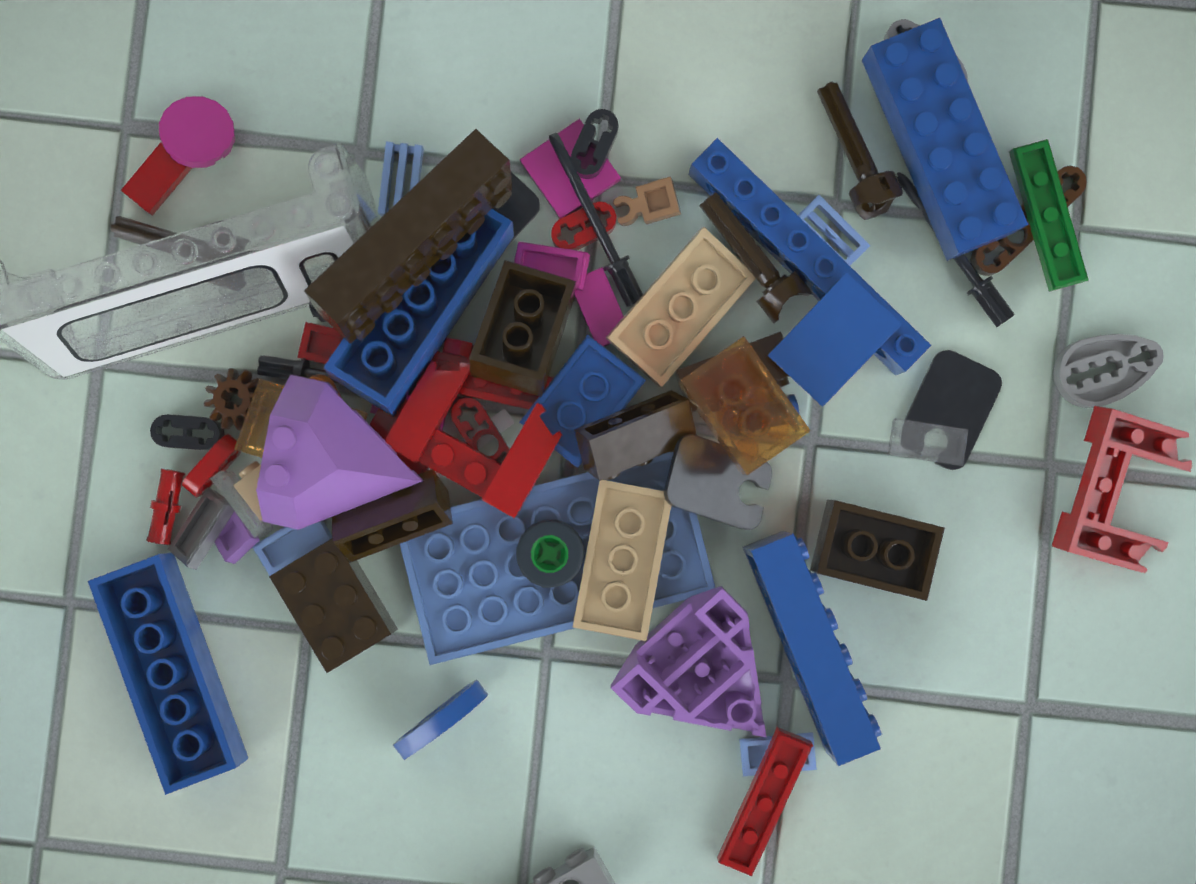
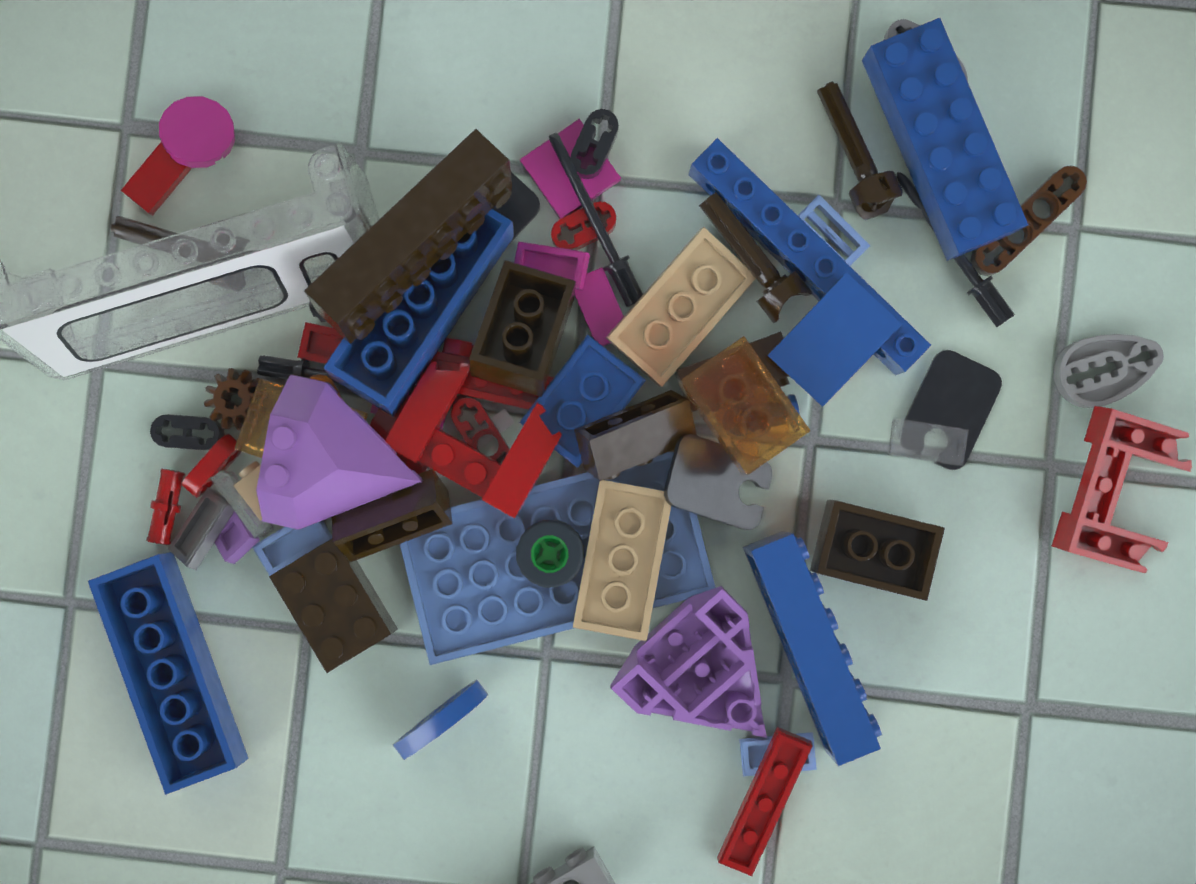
(403, 150): light blue tile -> none
(654, 201): medium nougat plate -> none
(1048, 215): green tile -> none

